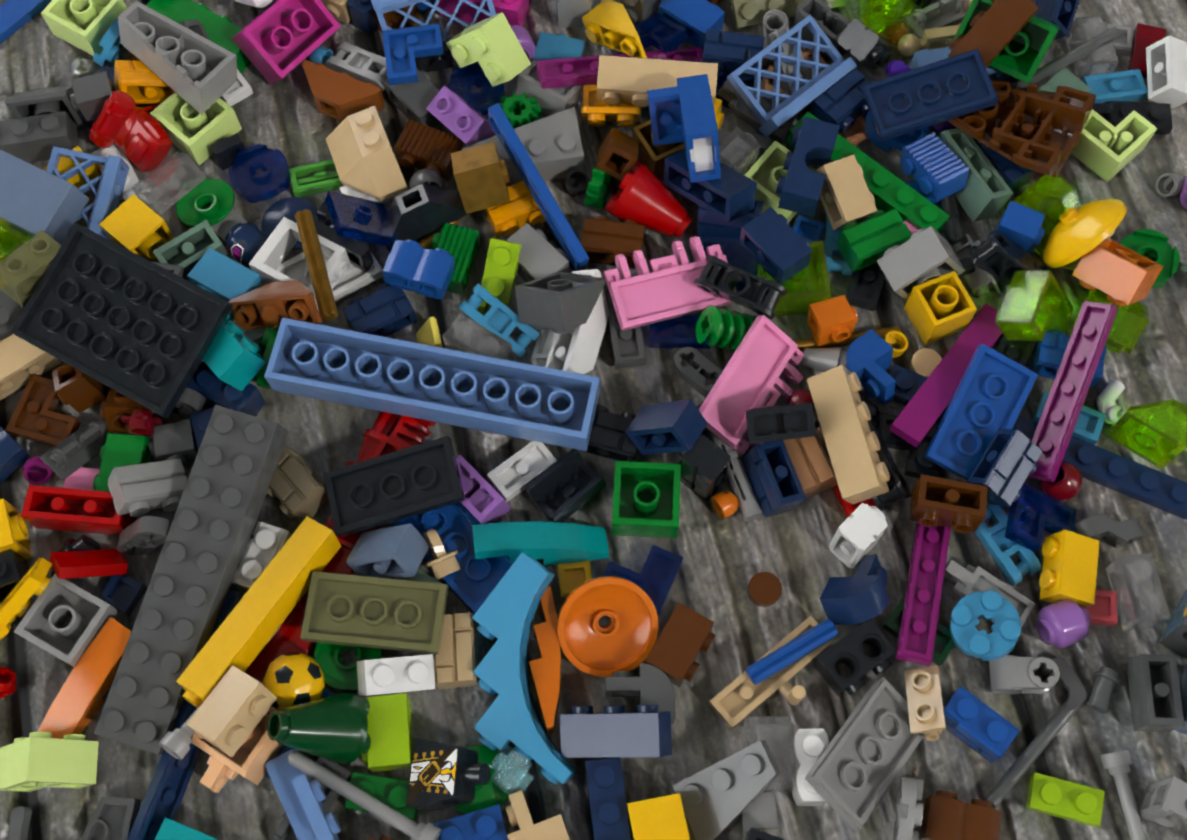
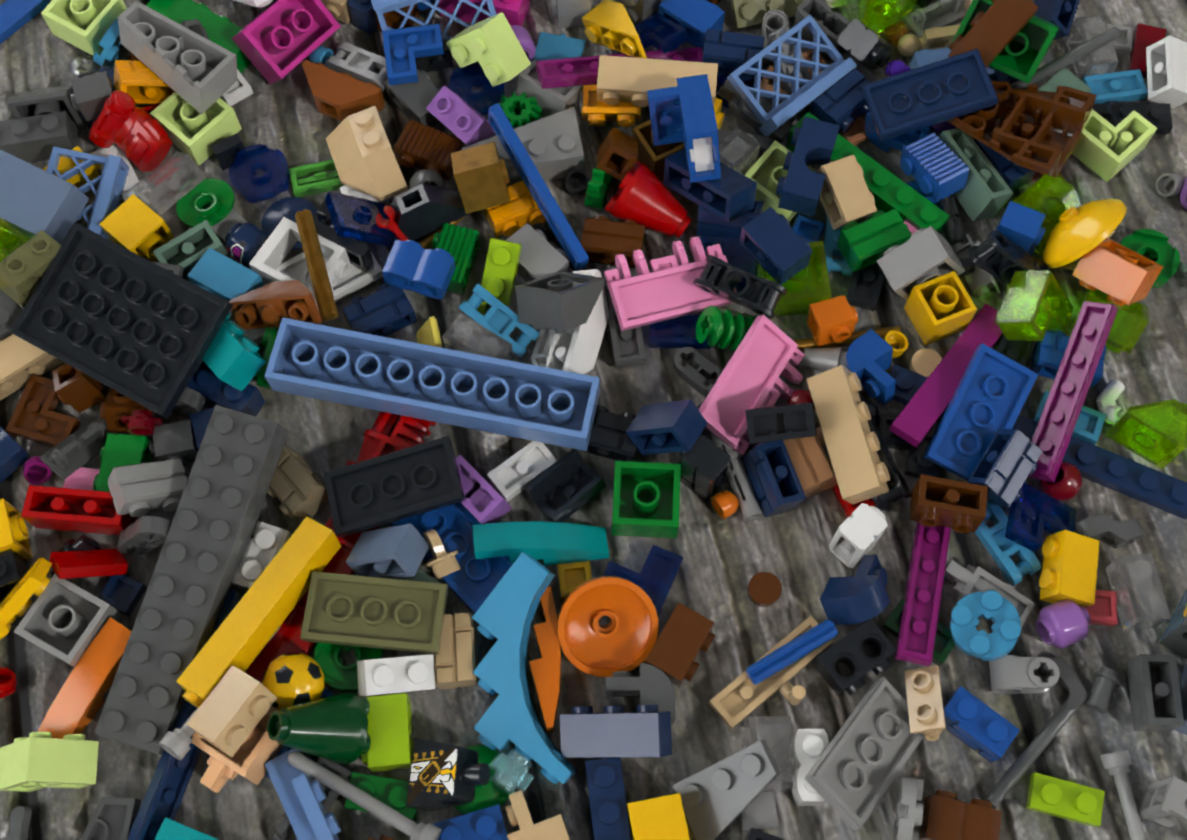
(391, 224): none -> red hand

